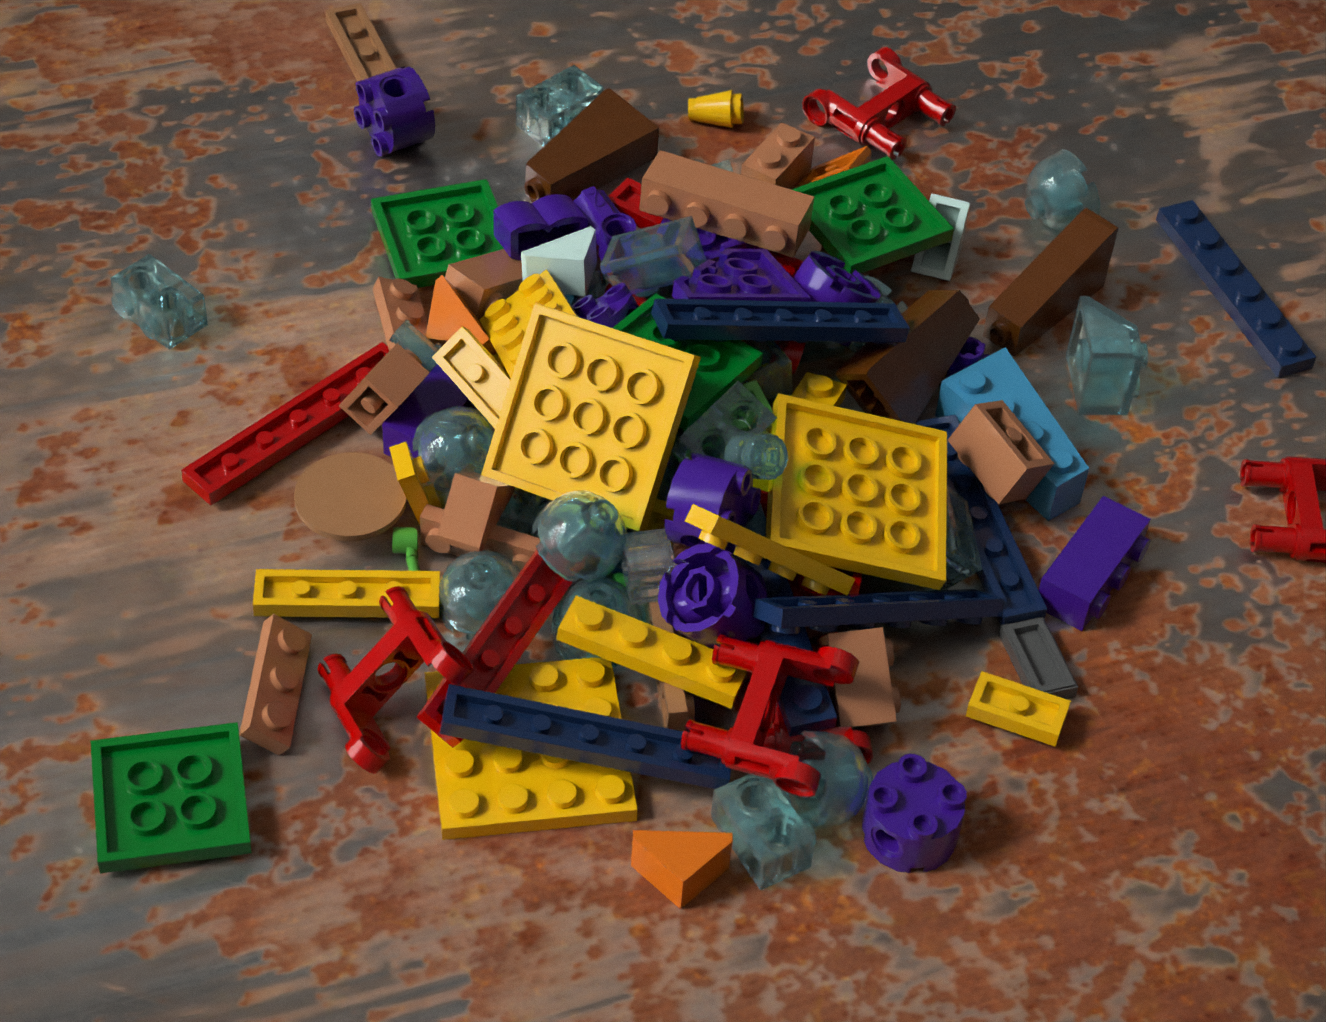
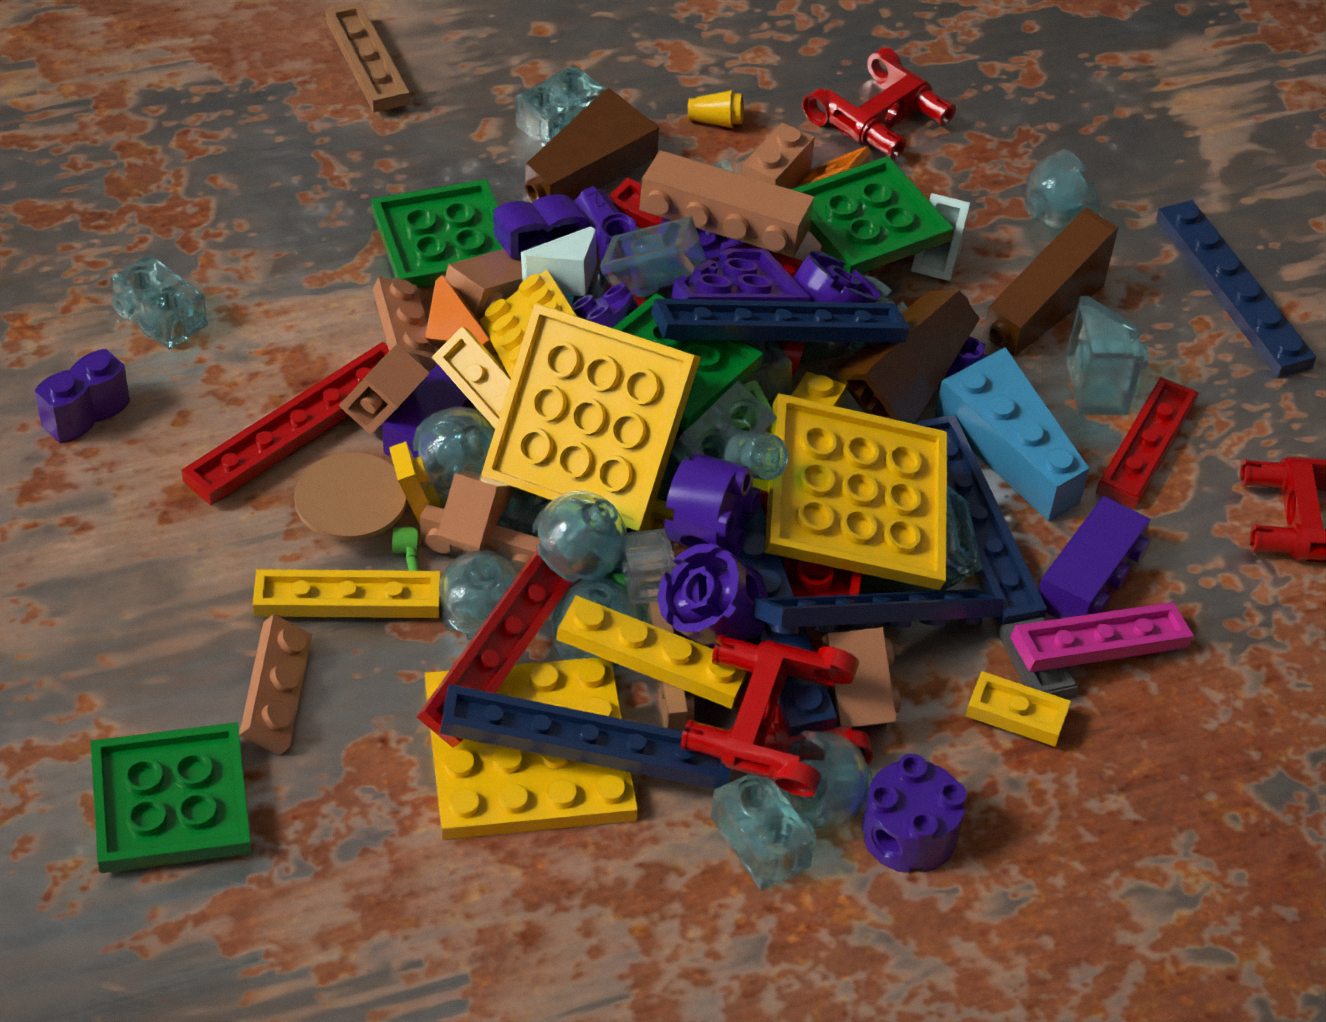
(83, 395): none -> dark purple brick
(361, 693): red connector -> none
(394, 110): dark purple brick -> none
(415, 341): clear light blue pin -> none
(681, 861): orange slope -> none
(755, 547): yellow plate -> none
(1000, 452): nougat brick -> none
(1101, 636): none -> dark pink plate
(1147, 443): none -> red tile

